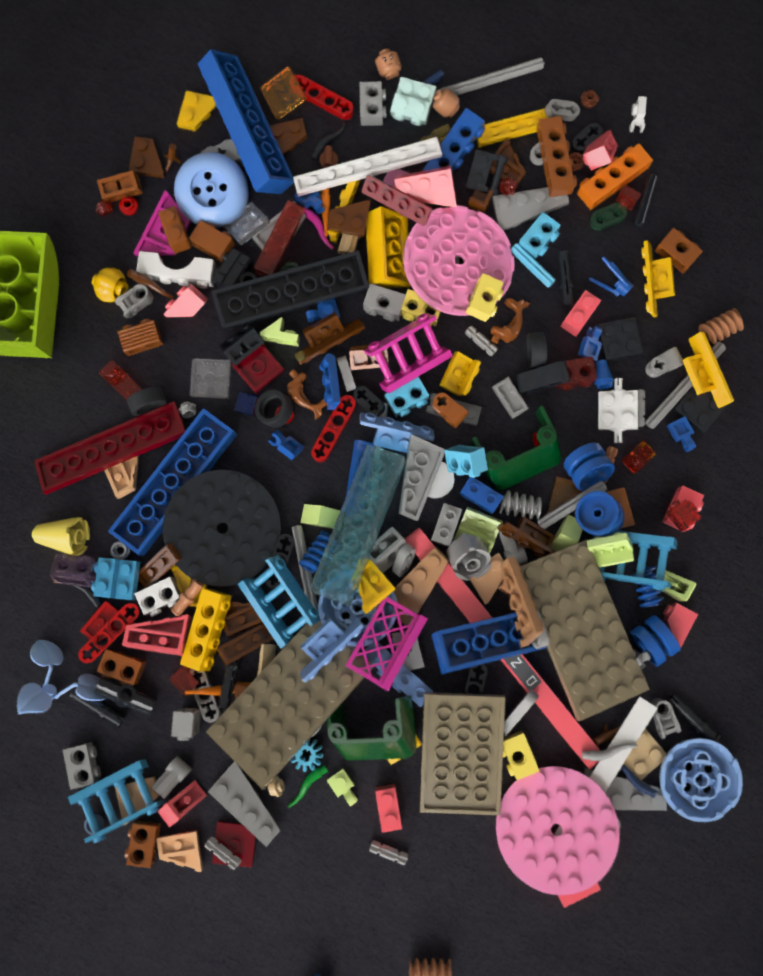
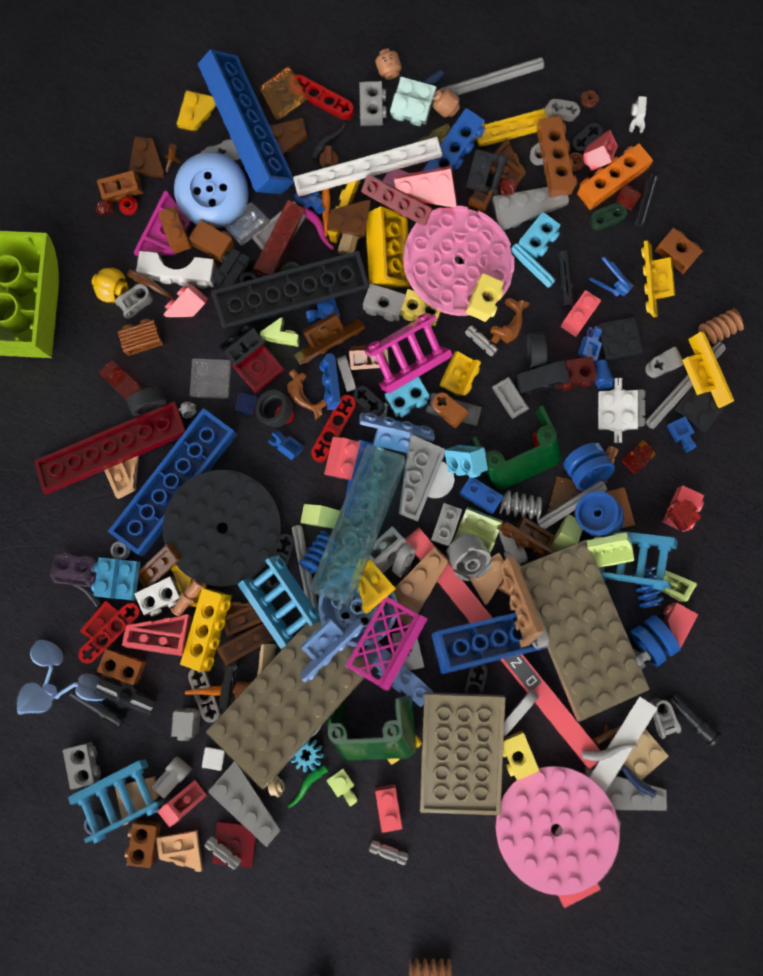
(63, 535): light yellow cone -> none
(184, 680): clear red panel -> none
(213, 758): none -> white tile
(342, 458): none -> coral brick
(723, 779): light blue brick -> none

